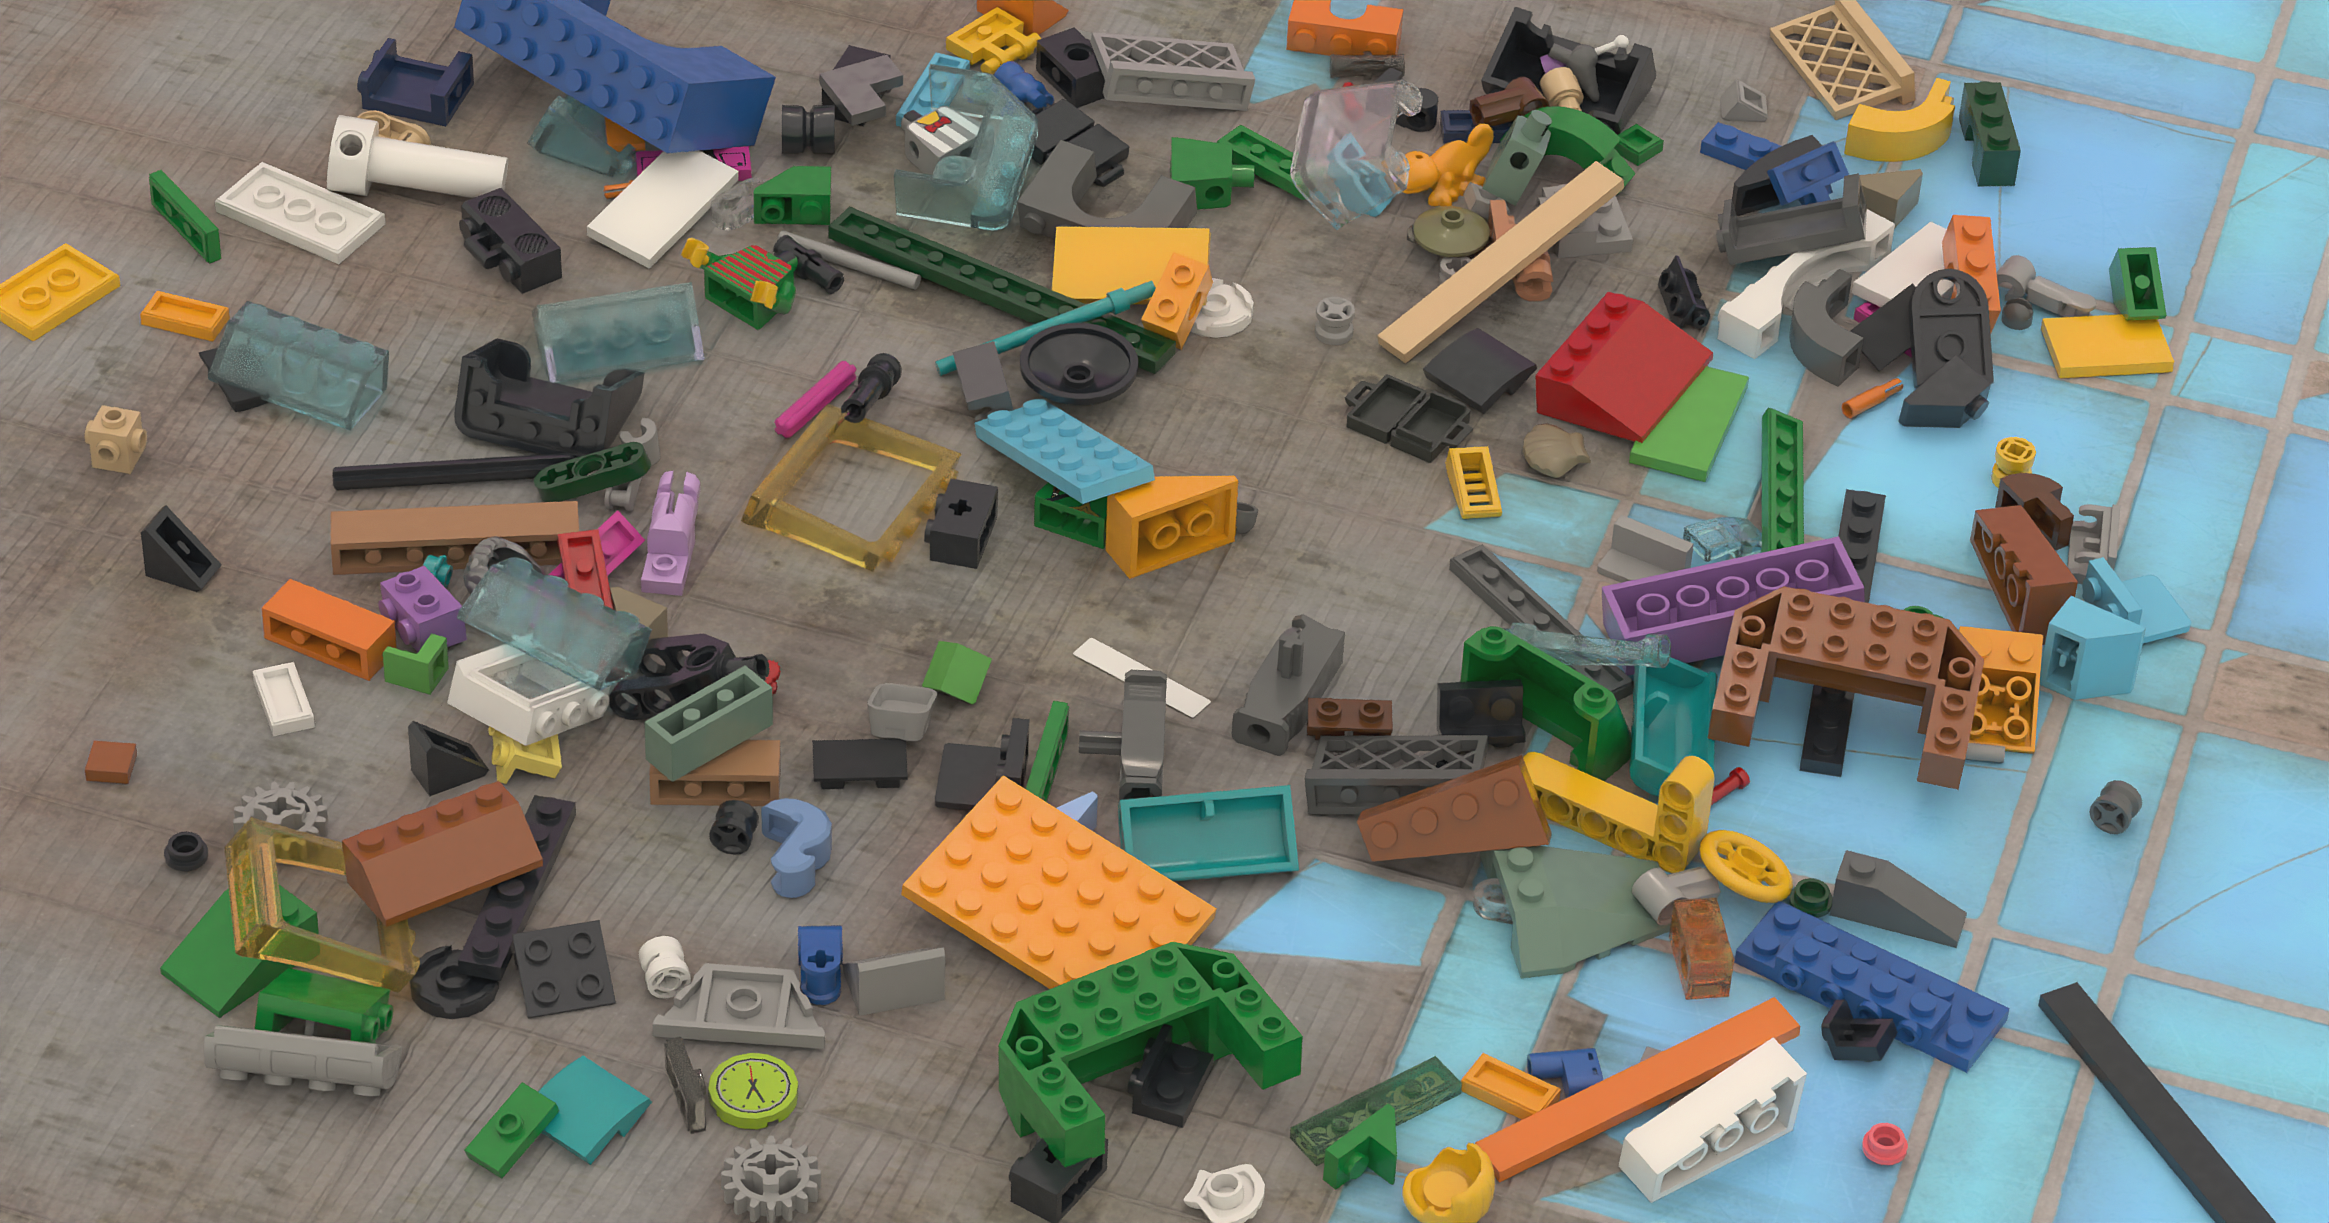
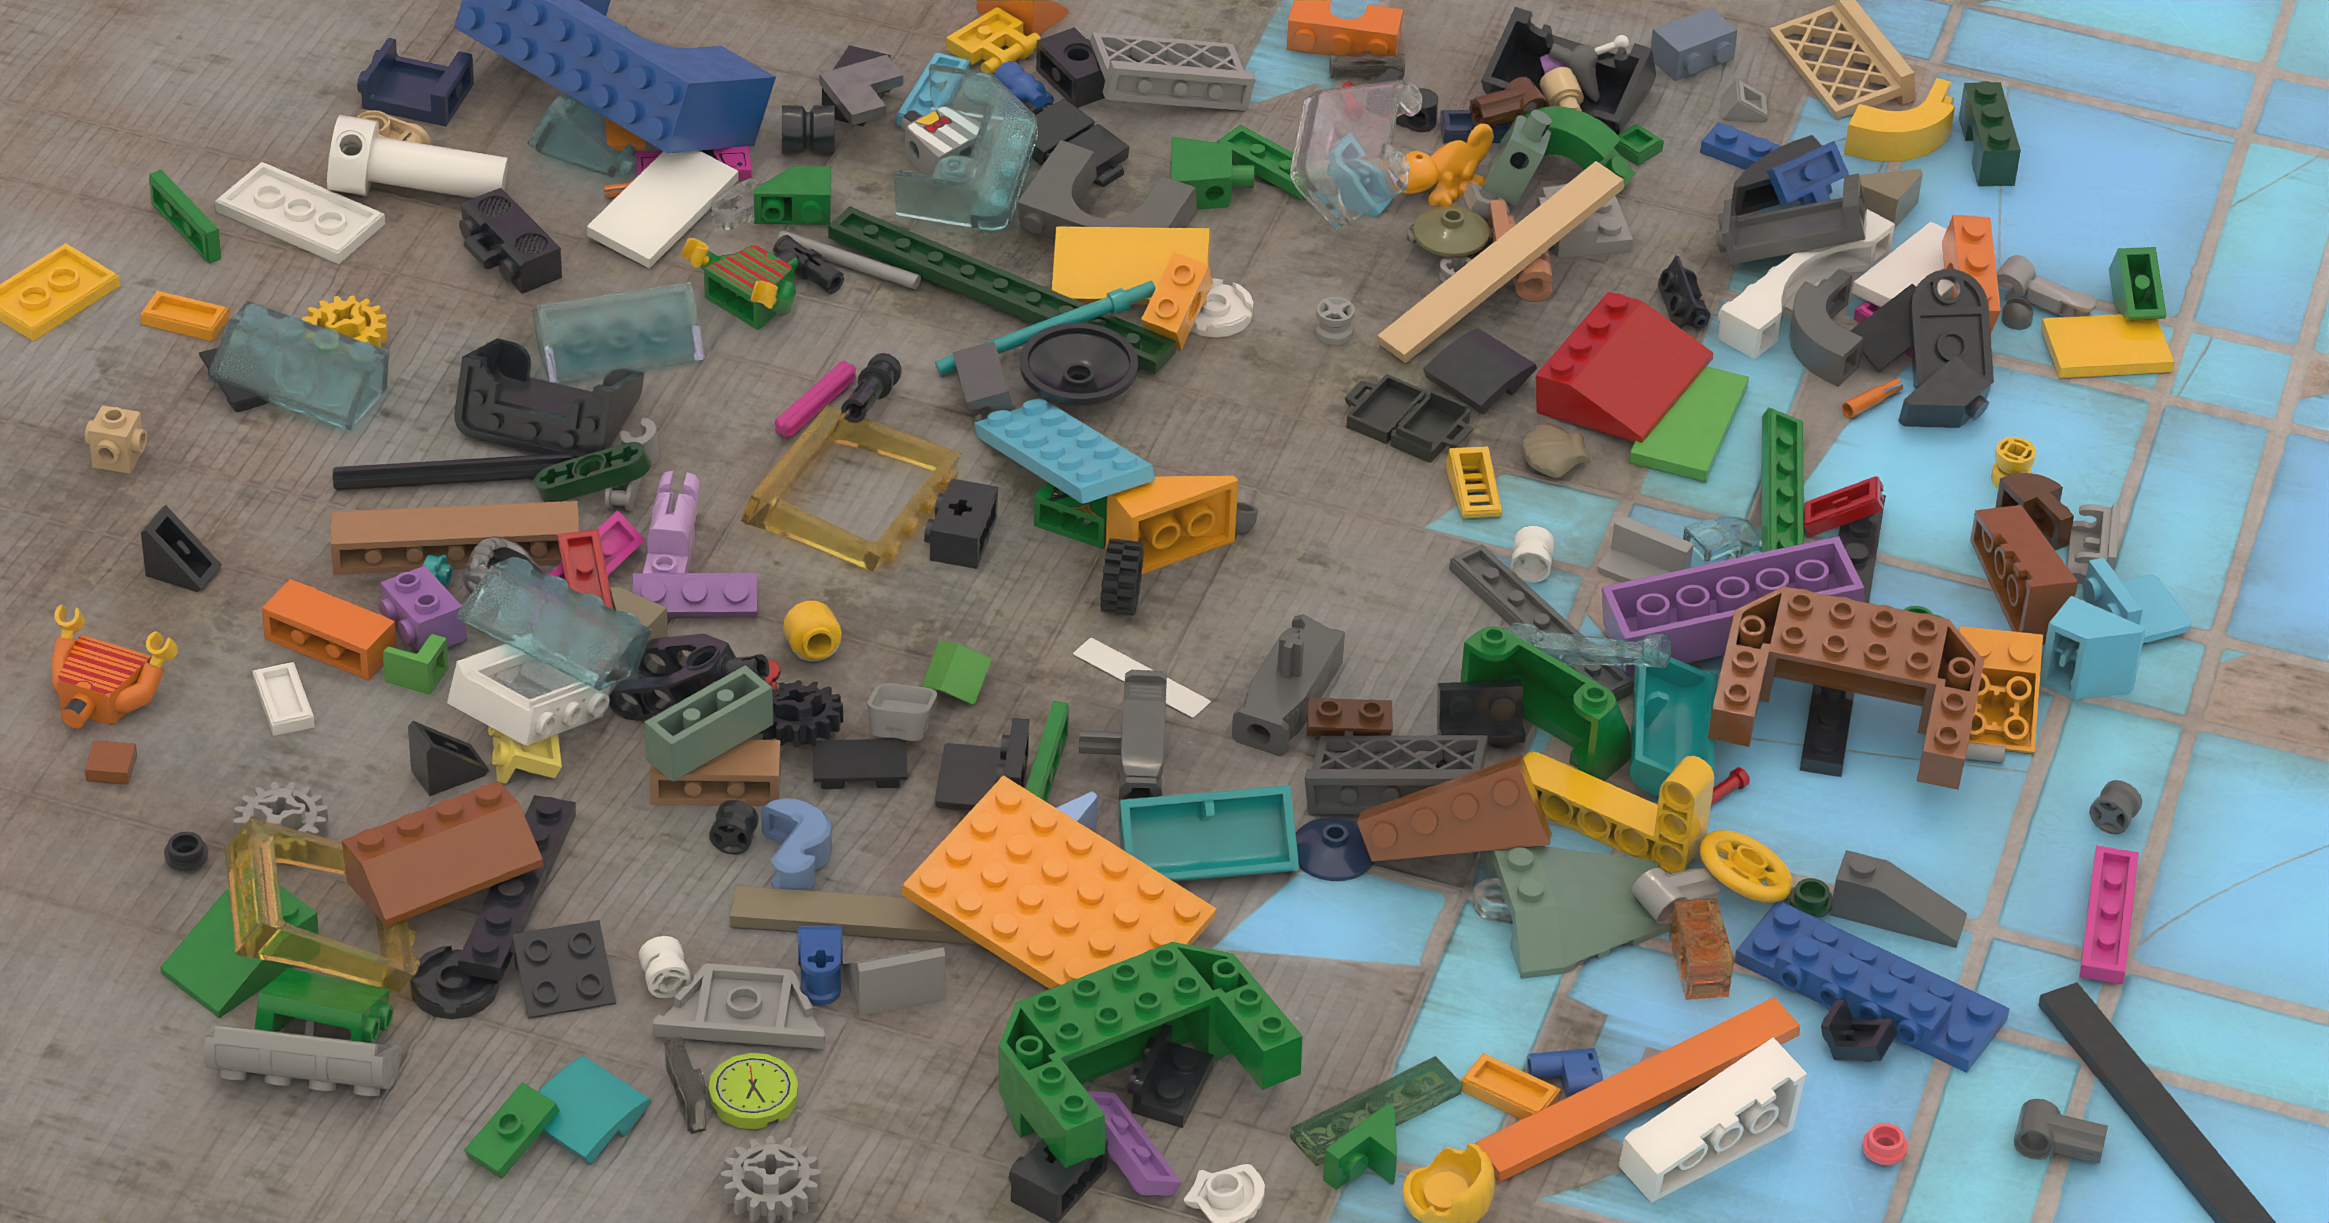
(101, 678): none -> orange torso
(351, 319): none -> yellow gear
(700, 593): none -> medium lavender plate
(804, 714): none -> black gear
(812, 631): none -> yellow head
(856, 913): none -> dark tan tile
(1122, 576): none -> black tyre
(1133, 1149): none -> medium lavender plate
(1332, 849): none -> dark blue dish
(1532, 554): none -> white wheel
(1693, 44): none -> sand blue piece
(1843, 506): none -> red tile
(2045, 1131): none -> dark grey piece
(2109, 914): none -> dark pink plate

